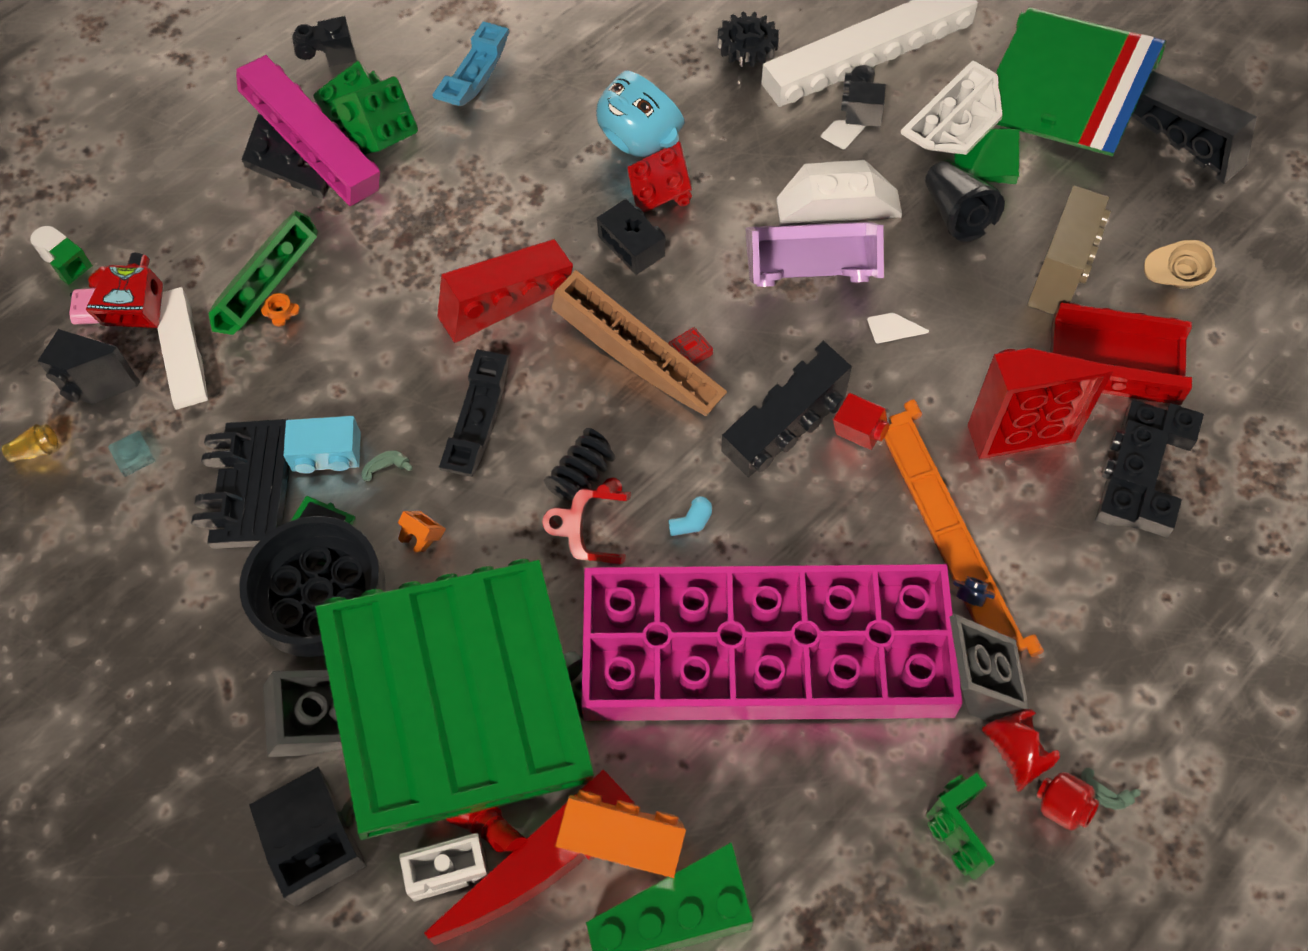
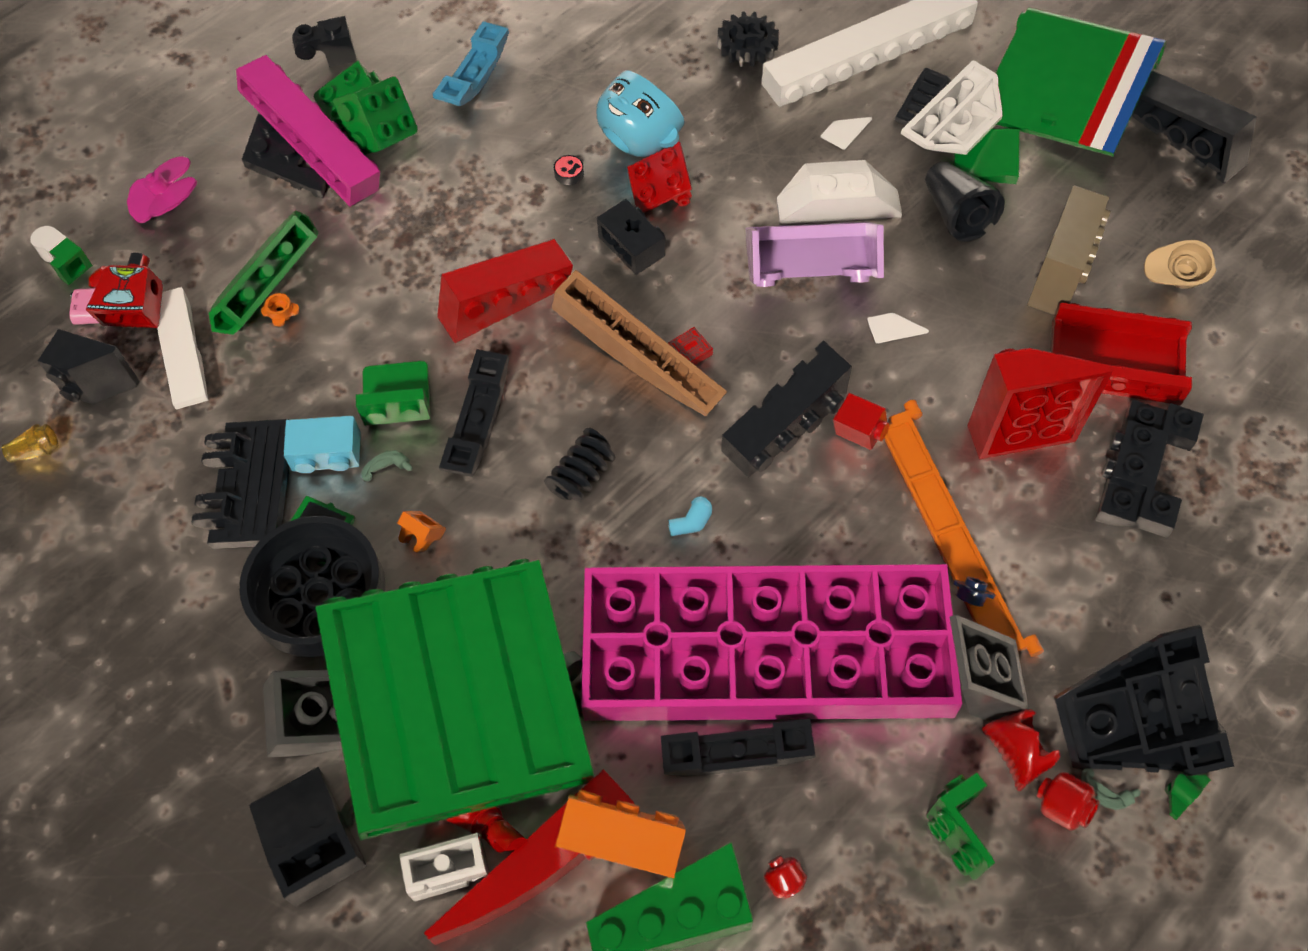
(131, 453): clear light blue plate -> none
(157, 192): none -> dark pink piece
(394, 393): none -> green bracket
(568, 170): none -> tile
(573, 520): piece -> none
(738, 750): none -> black slope
(785, 877): none -> red piece
(865, 99): black brick -> none
(927, 82): none -> black slope
(1147, 711): none -> black wedge
(1184, 792): none -> green piece

